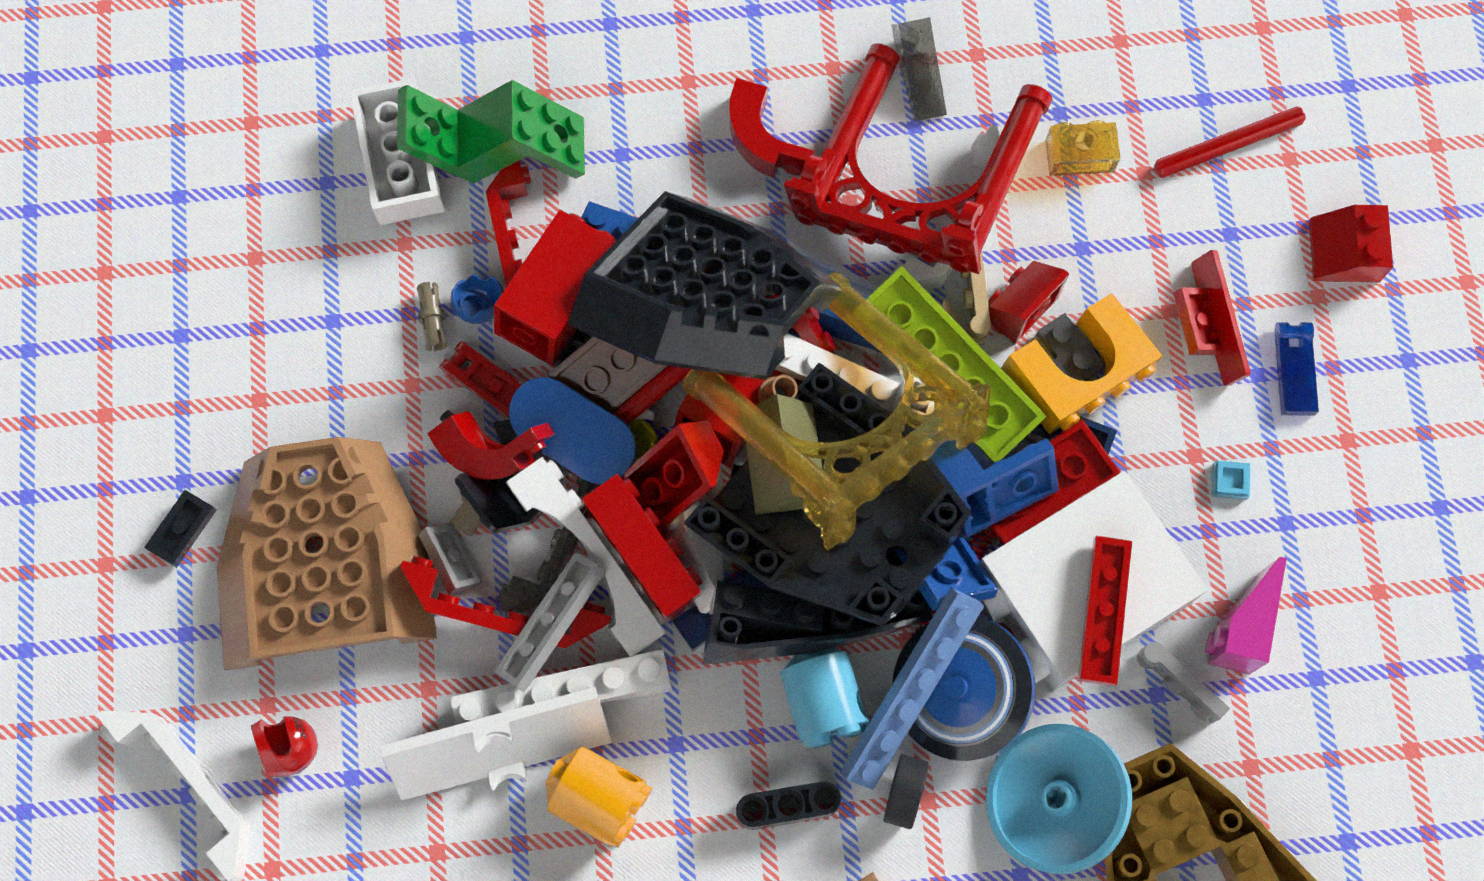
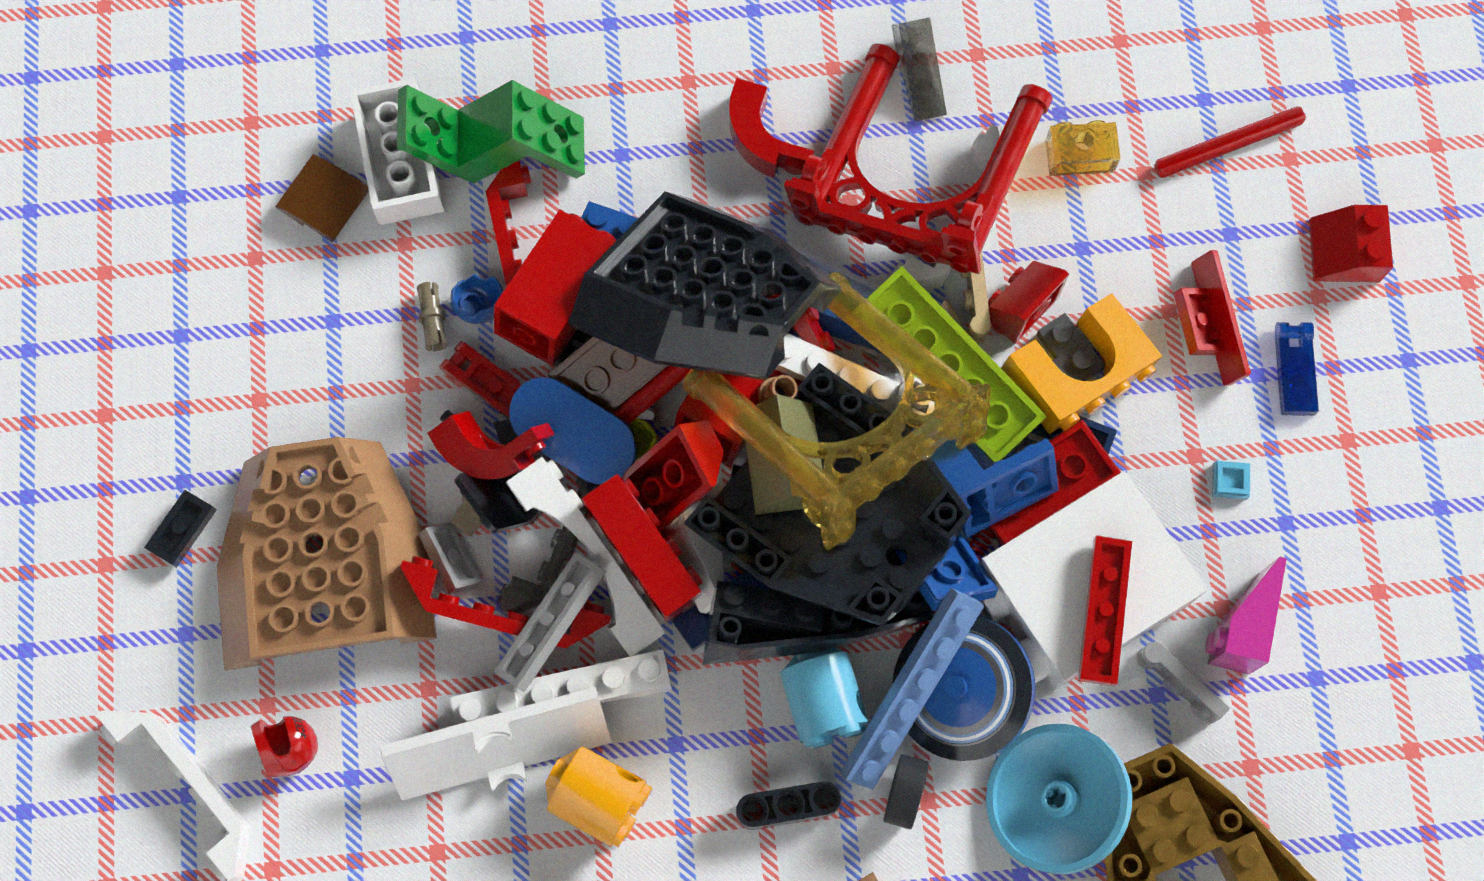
(322, 197): none -> reddish brown slope

